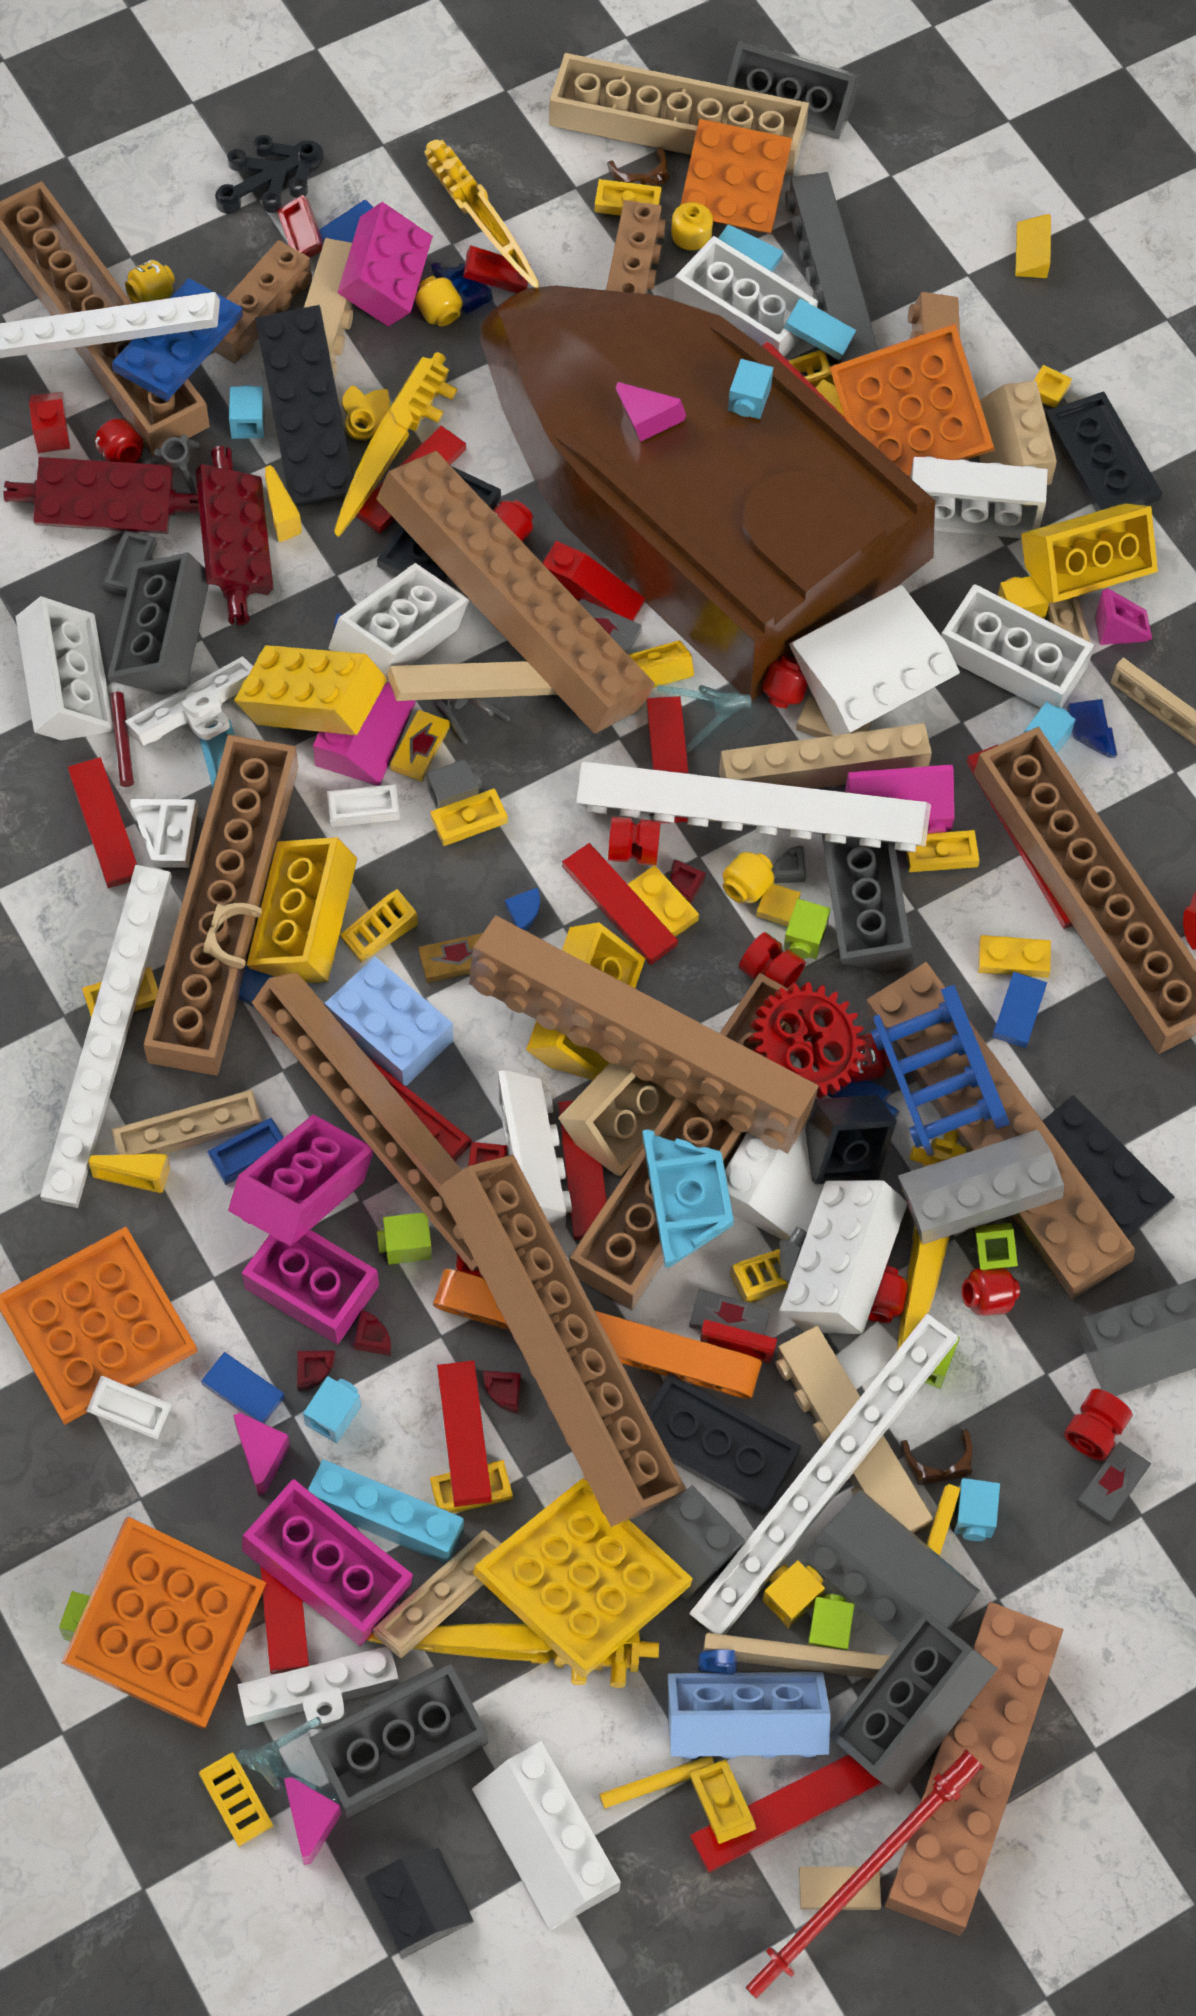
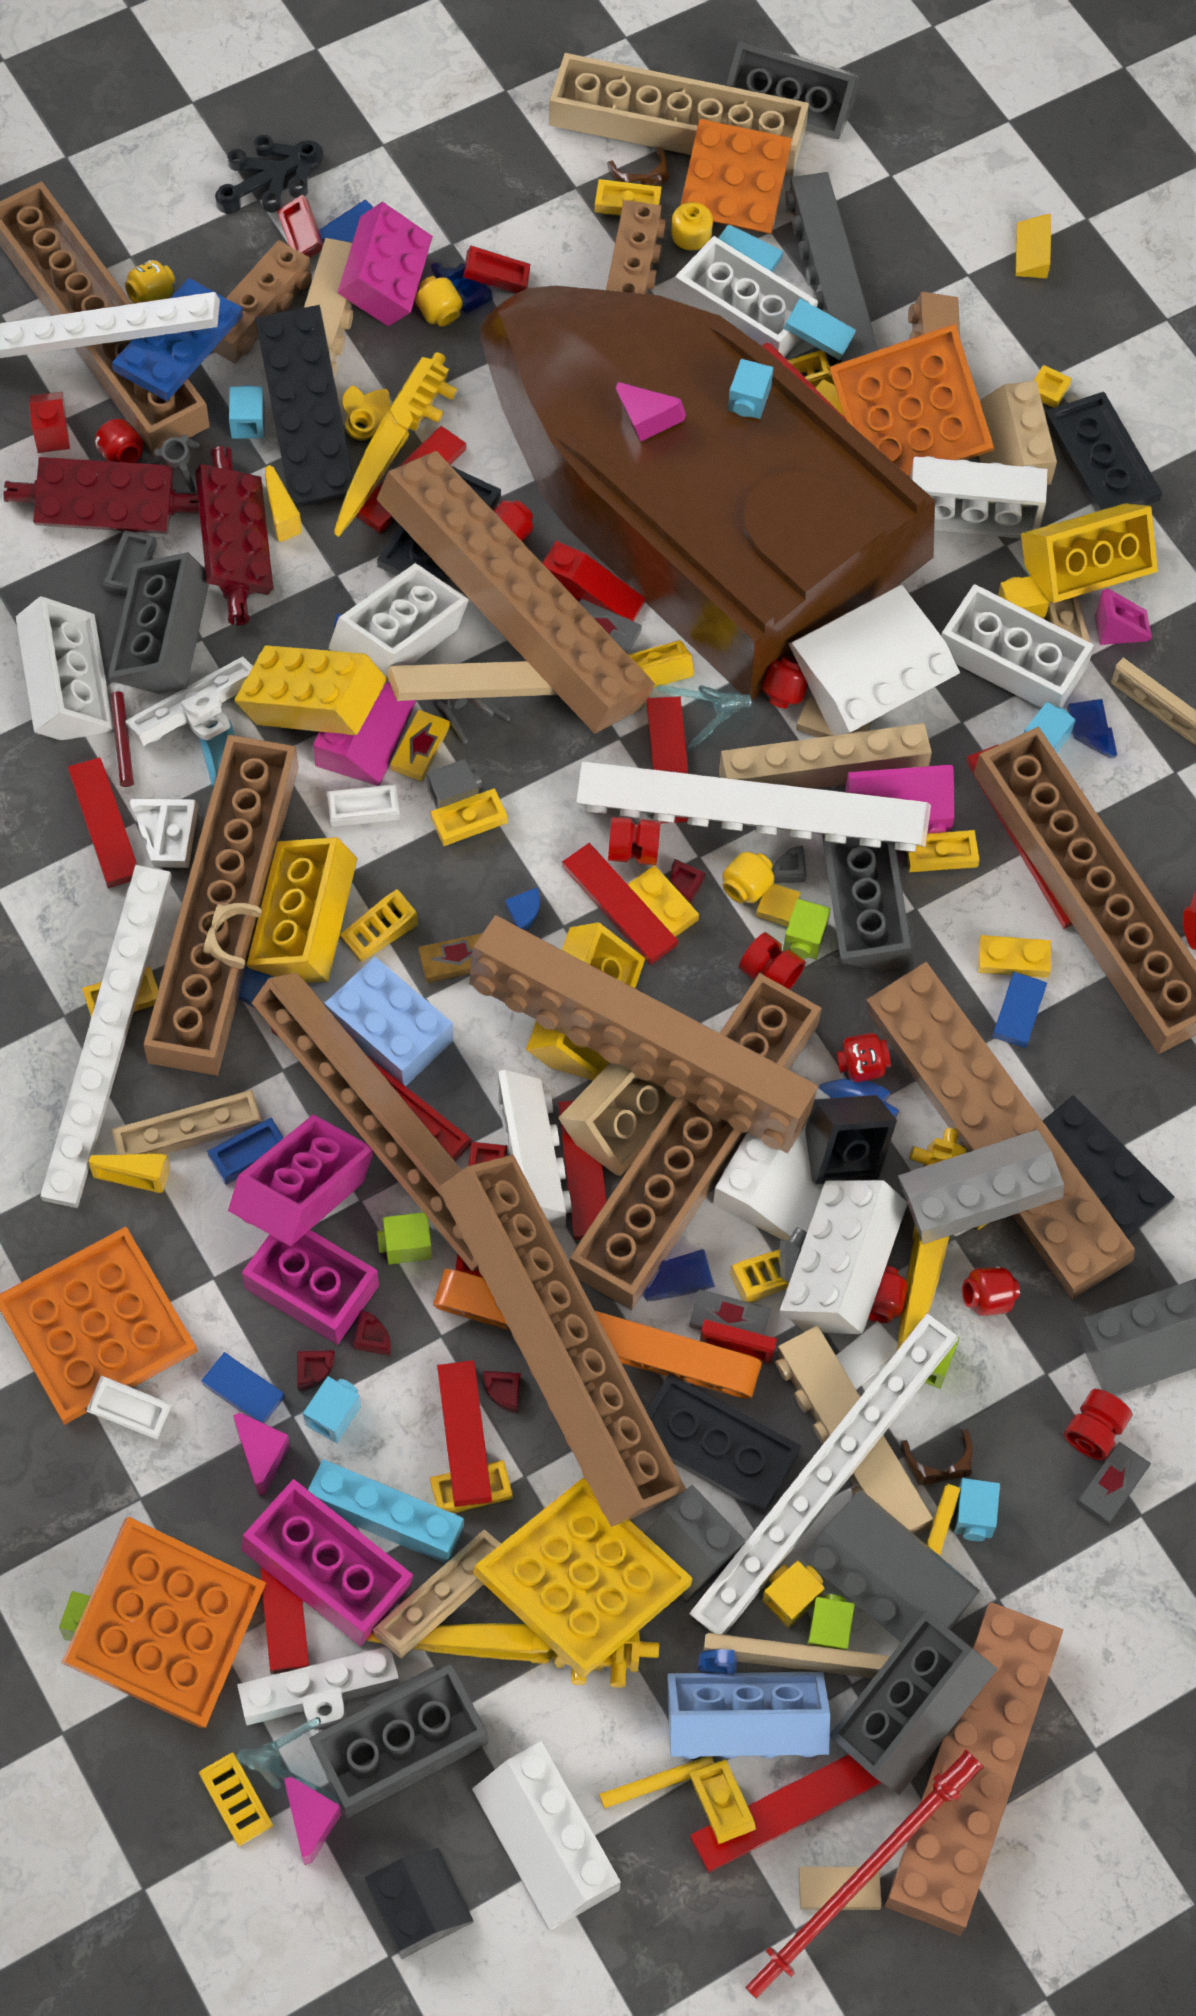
(474, 200): yellow piece -> none
(681, 1277): none -> clear blue slope
(687, 1195): medium azure wing -> none
(836, 1036): red gear -> none
(975, 1075): blue fence -> none
(996, 1246): lime brick -> none

